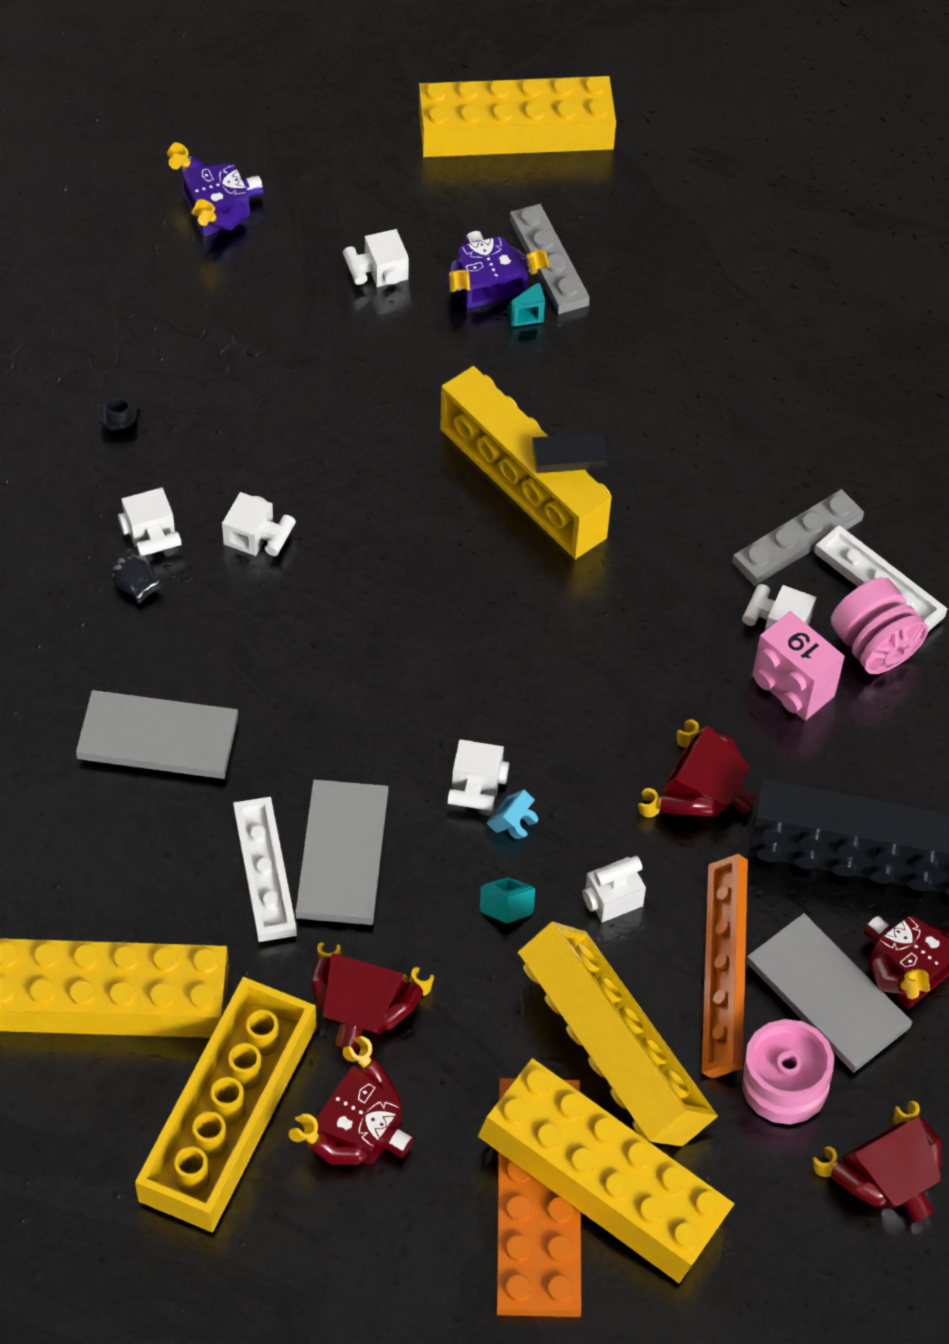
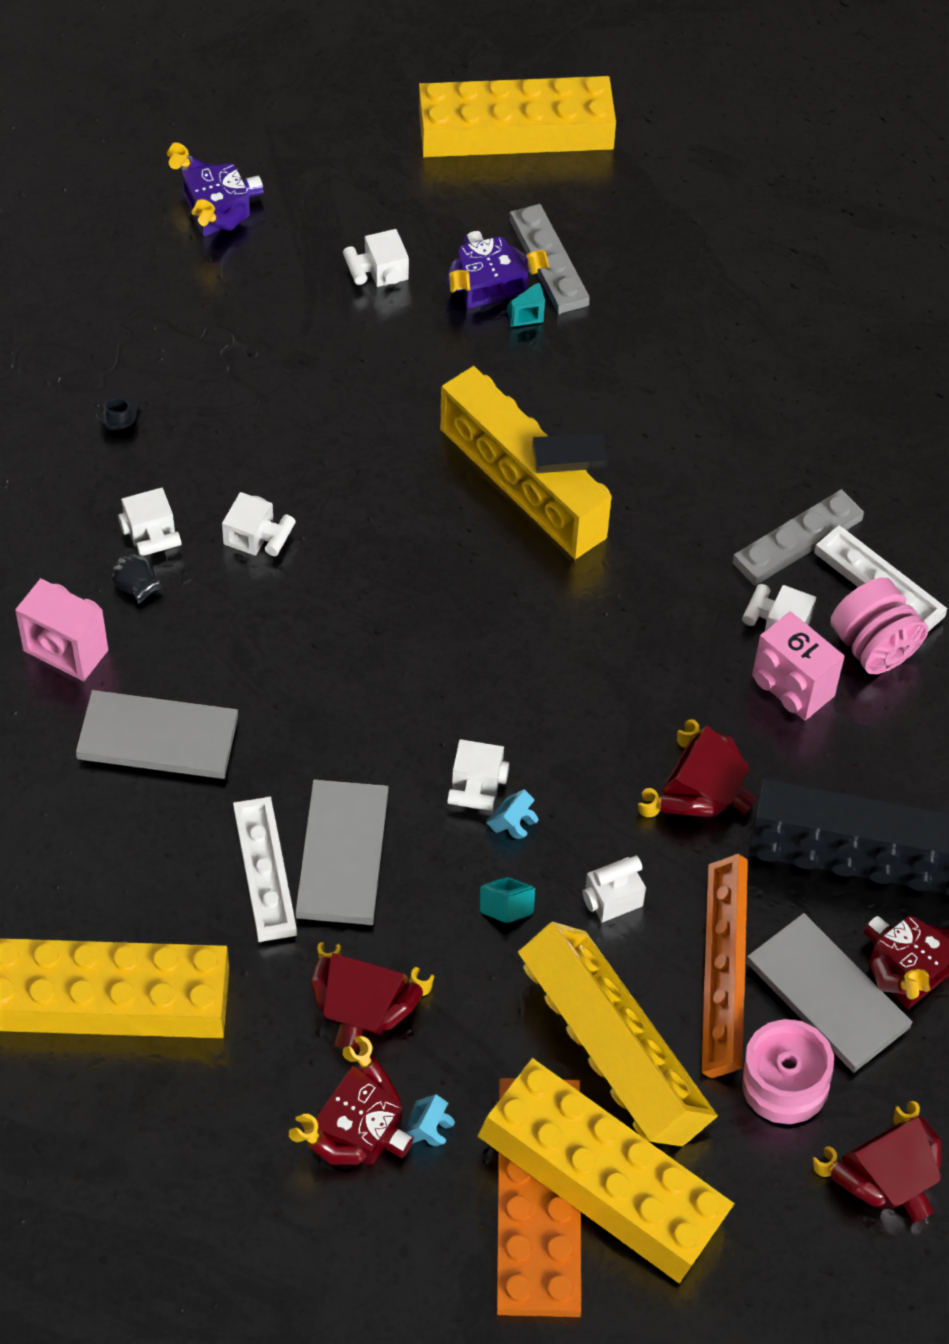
(62, 629): none -> bright pink brick
(226, 1104): yellow brick -> none
(424, 1119): none -> medium azure tile

